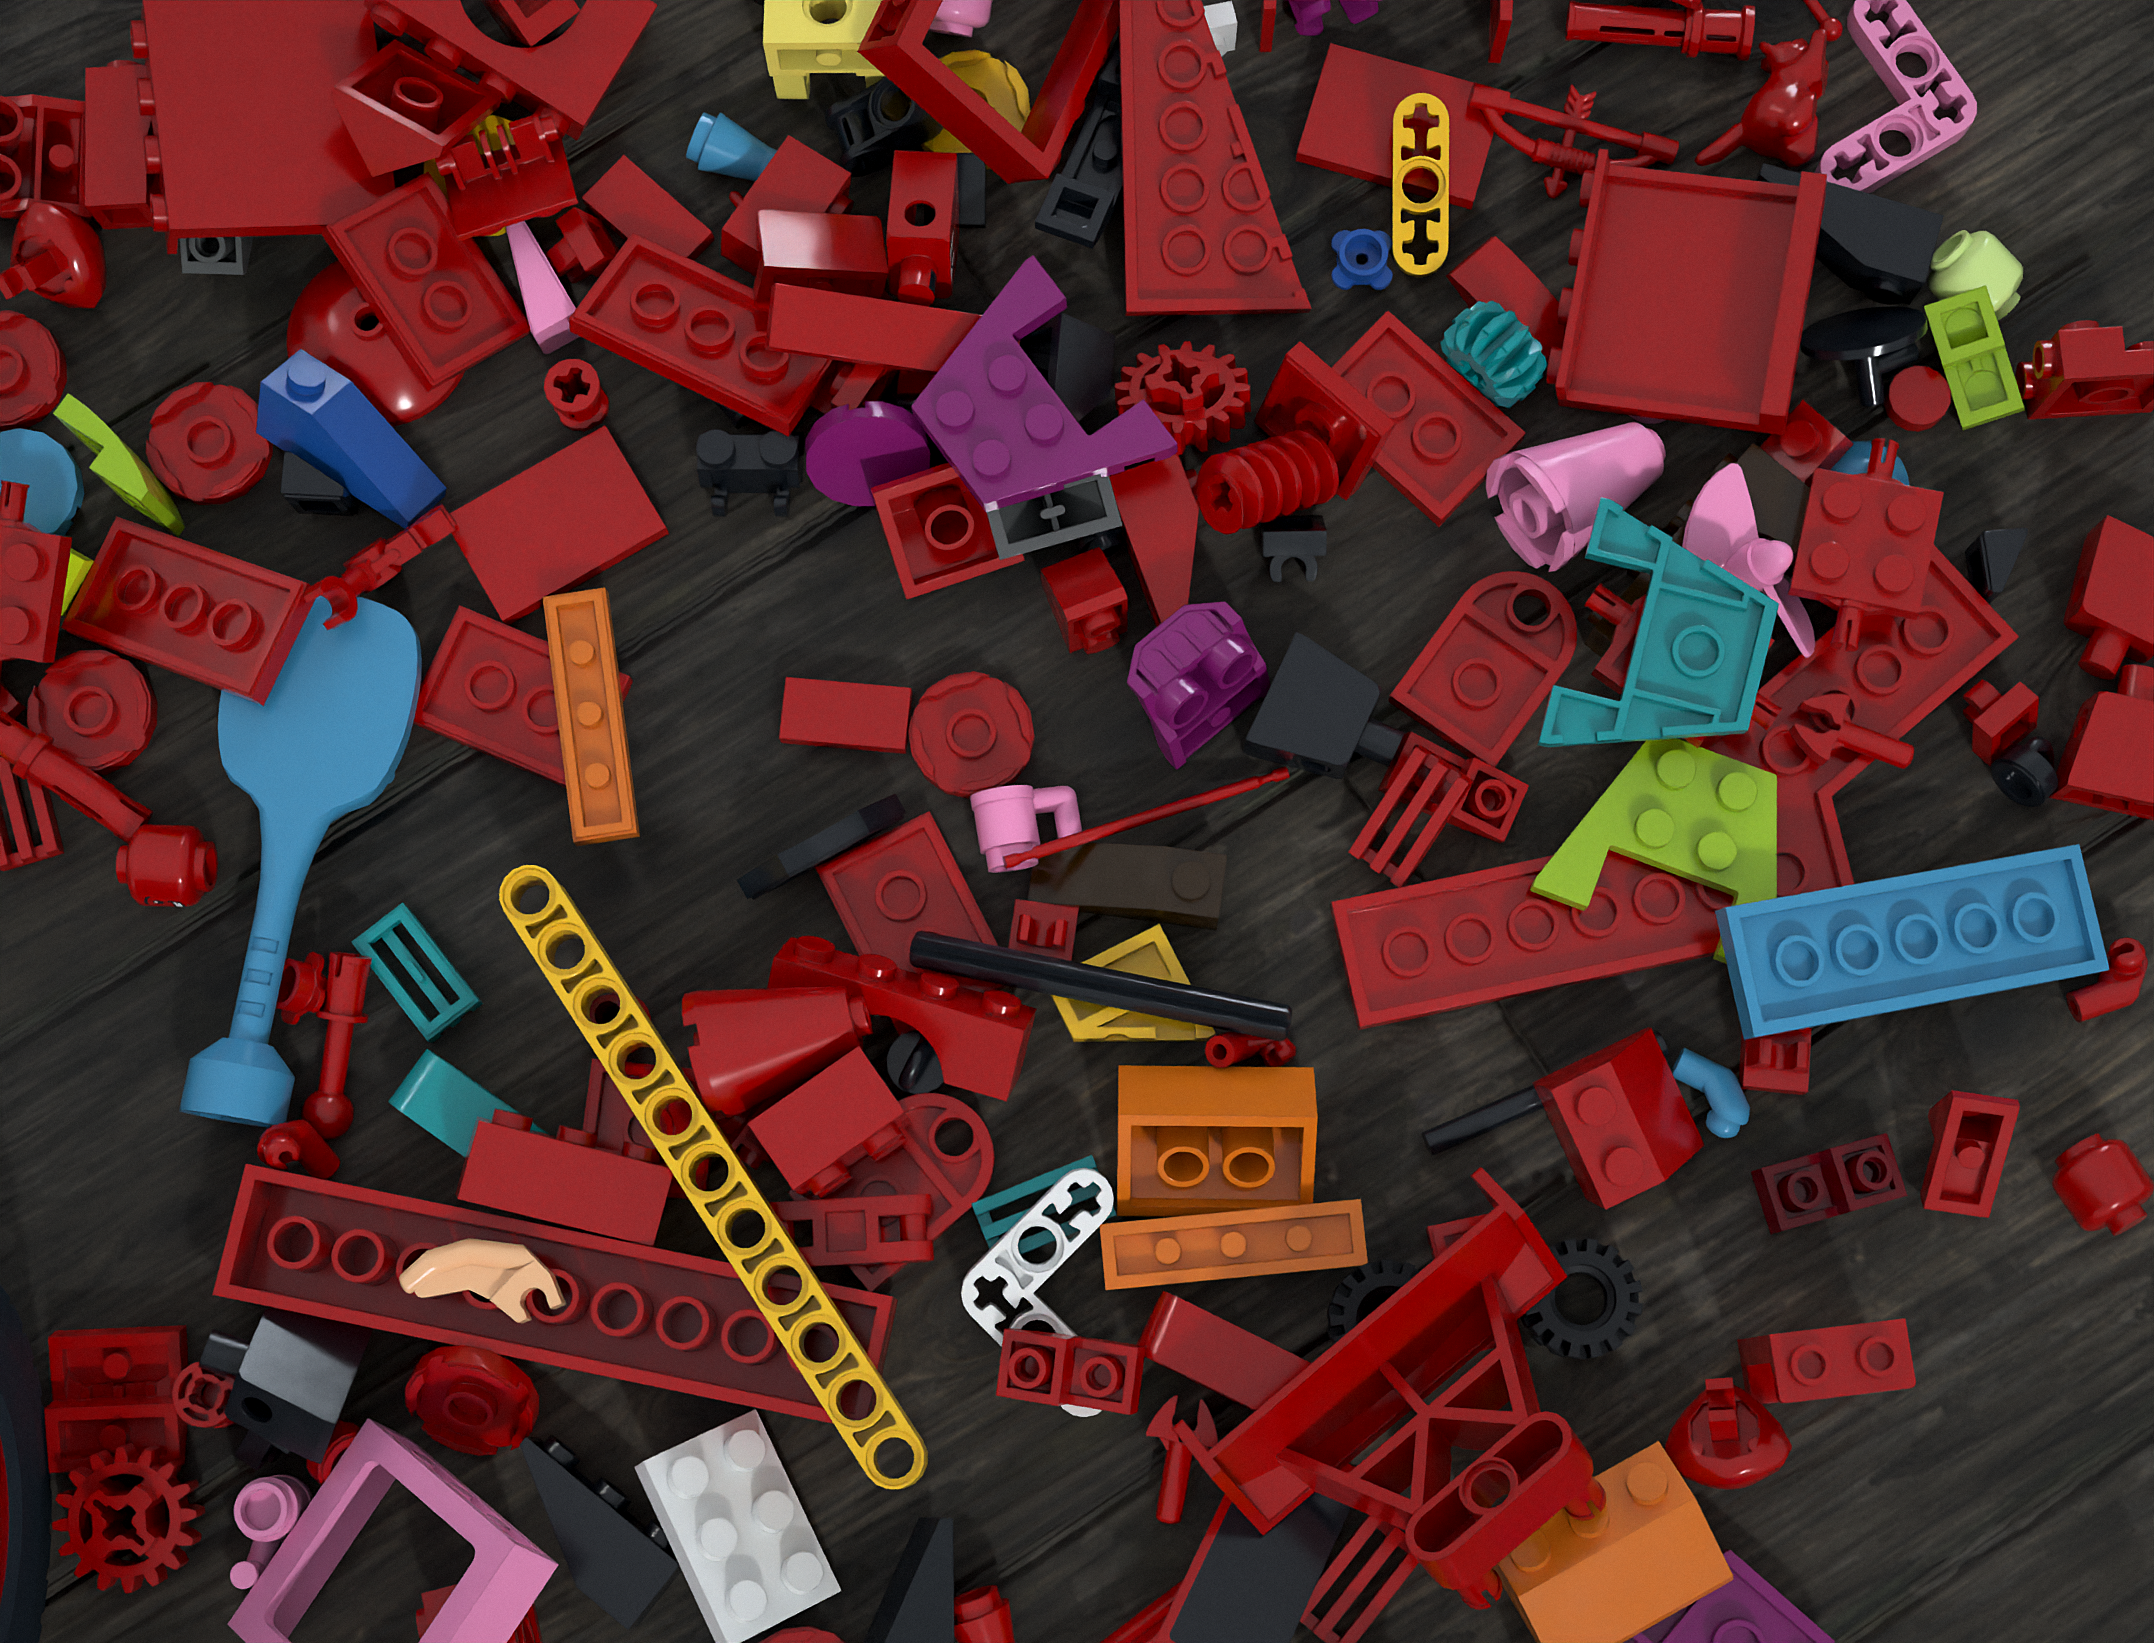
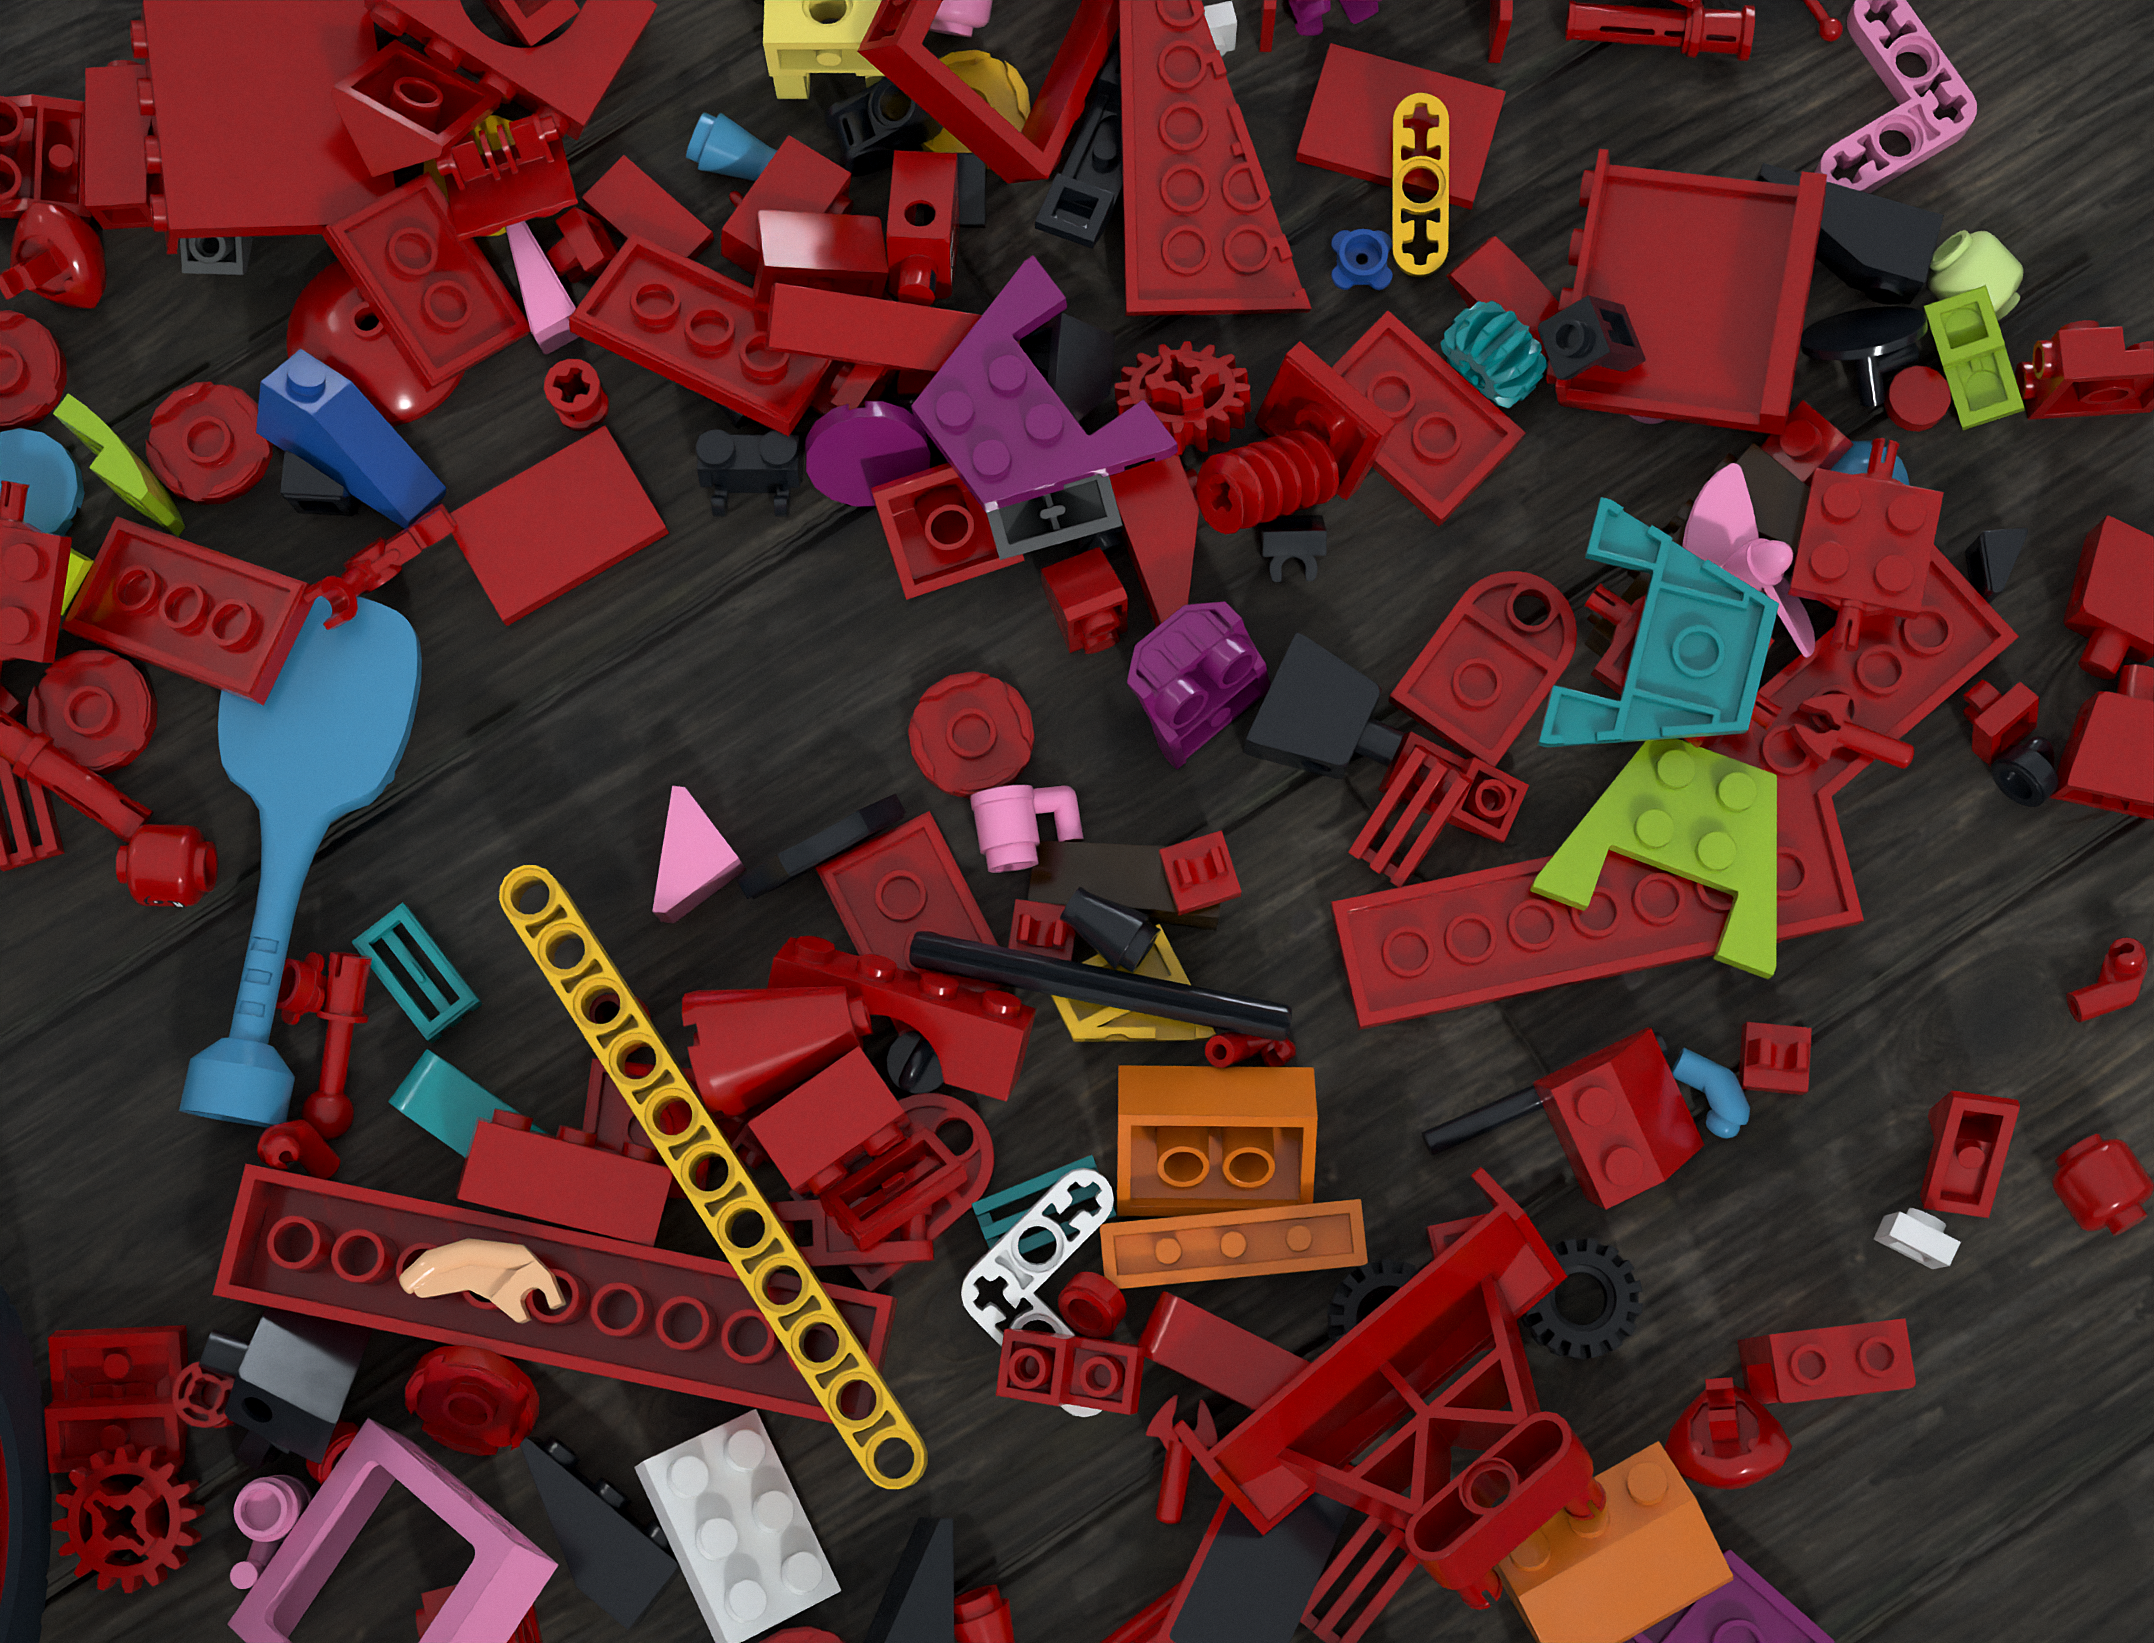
(496, 694): red tile -> none
(591, 717): orange tile -> none
(692, 861): none -> bright pink slope
(845, 715): red tile -> none
(901, 1195): none -> red tile
(1092, 1305): none -> red tile
(1111, 929): none -> black cone
(1145, 817): red piece -> none
(1200, 873): none -> red tile
(1556, 487): bright pink cone -> none
(1562, 156): red piece -> none
(1590, 335): none -> black bracket
(1783, 112): red animal -> none
(1828, 1183): dark red slope -> none
(1911, 941): dark azure plate -> none
(1918, 1237): none -> white plate

